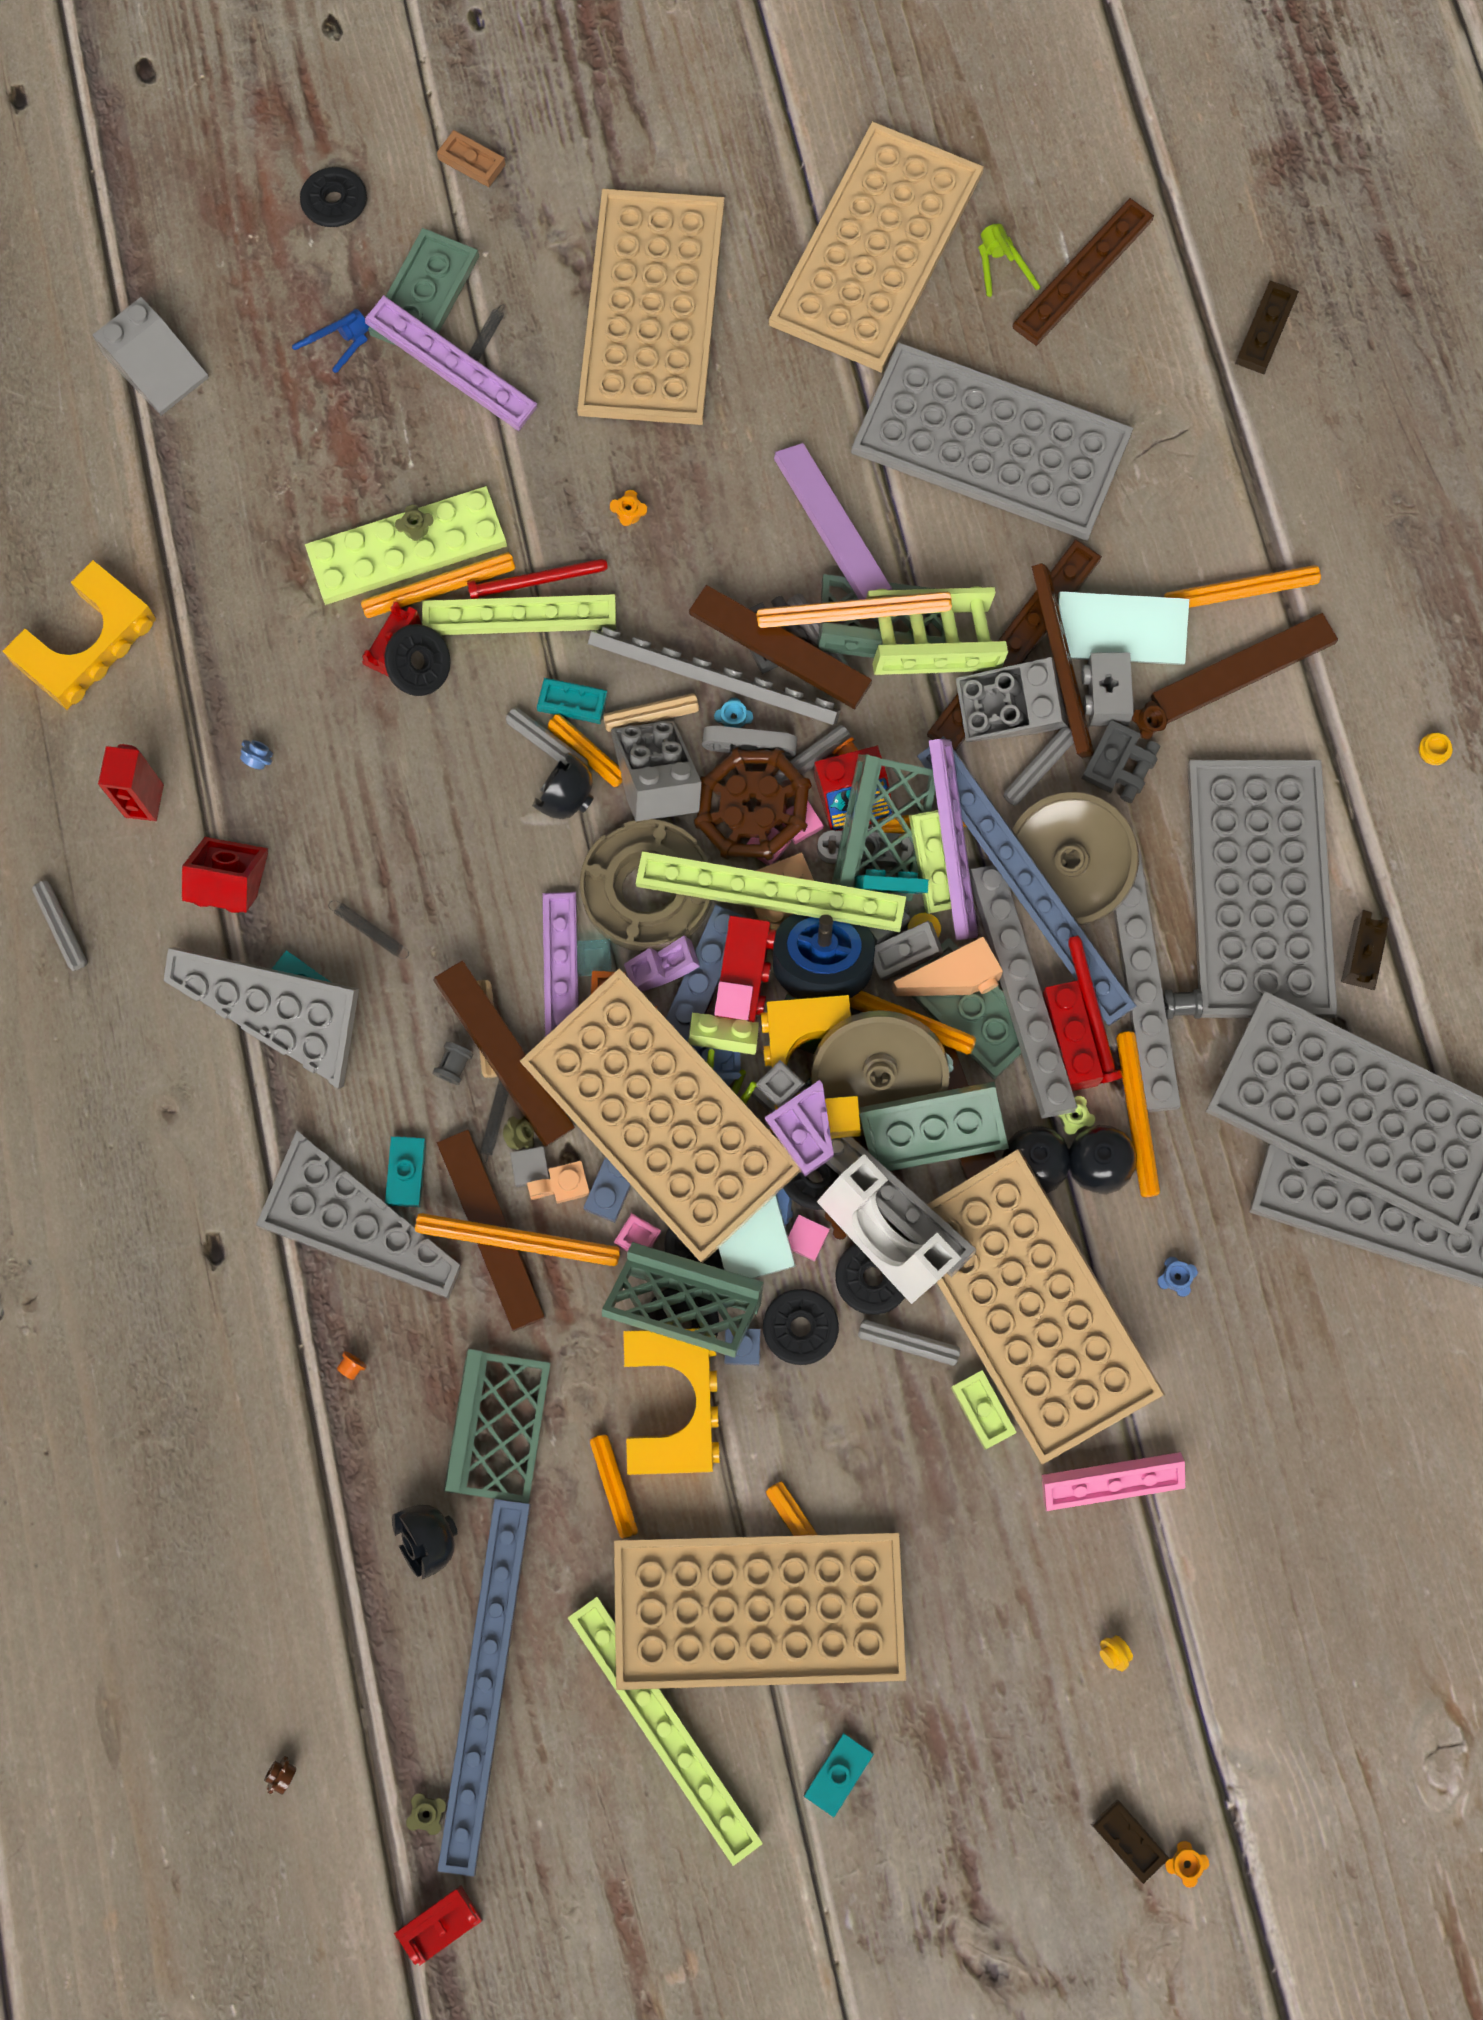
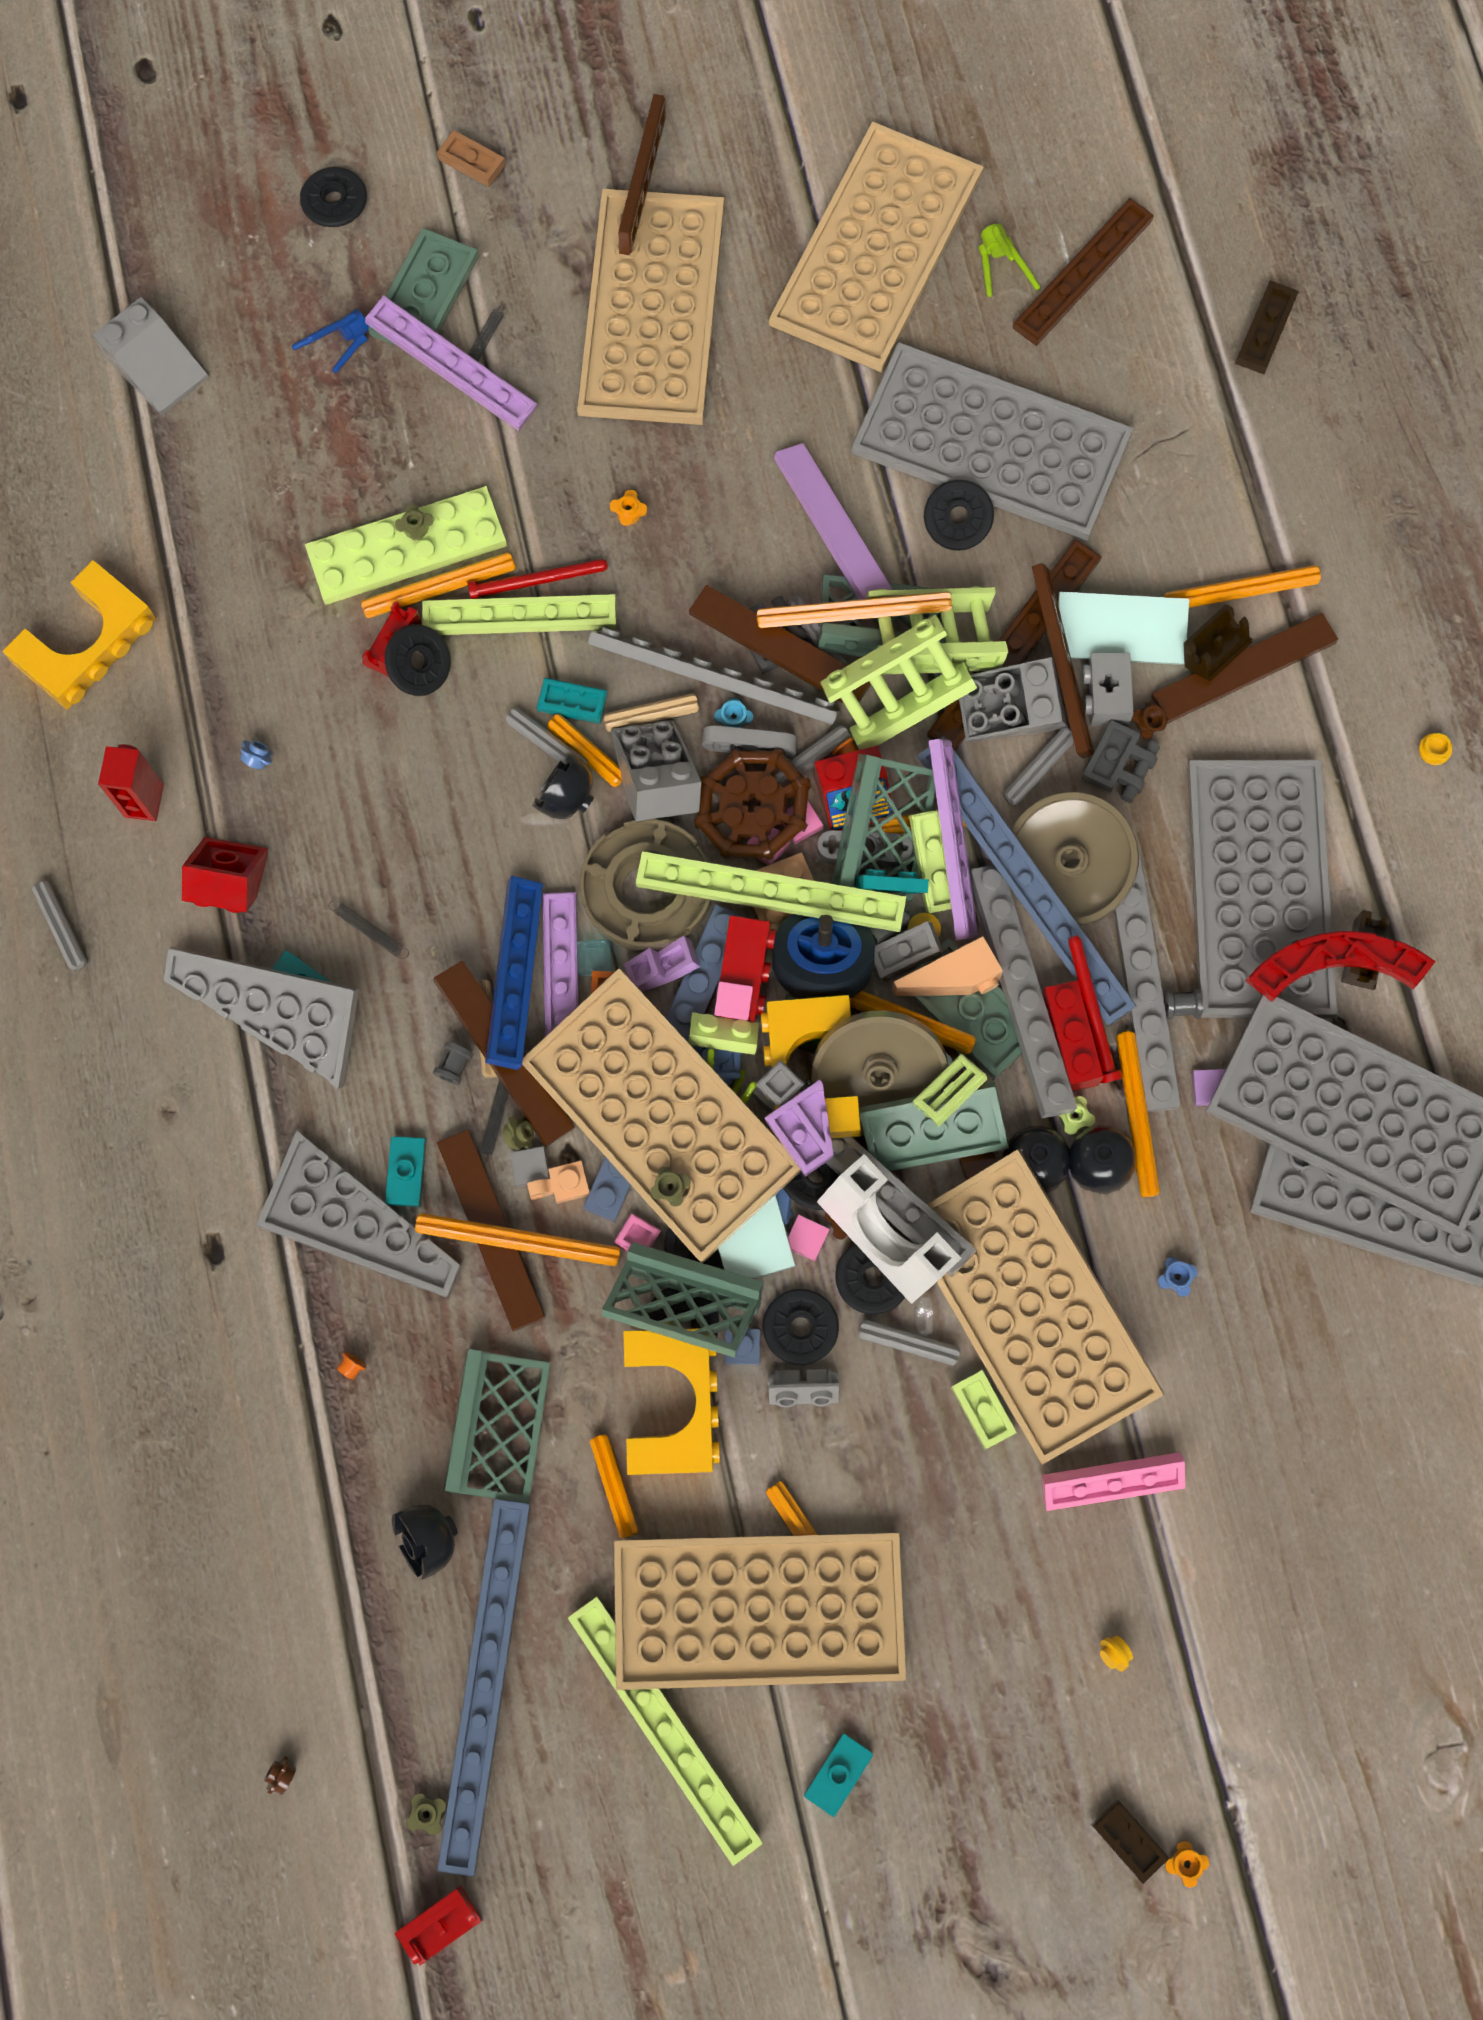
(514, 973): none -> blue plate
(642, 175): none -> reddish brown tile
(661, 1191): none -> olive plate
(819, 1389): none -> light grey hinge
(913, 707): none -> yellowish green fence
(923, 1316): none -> clear tile
(949, 496): none -> black wheel
(959, 1098): none -> yellowish green tile
(1205, 1084): none -> lavender tile
(1216, 643): none -> dark brown hinge
(1339, 950): none -> red tile

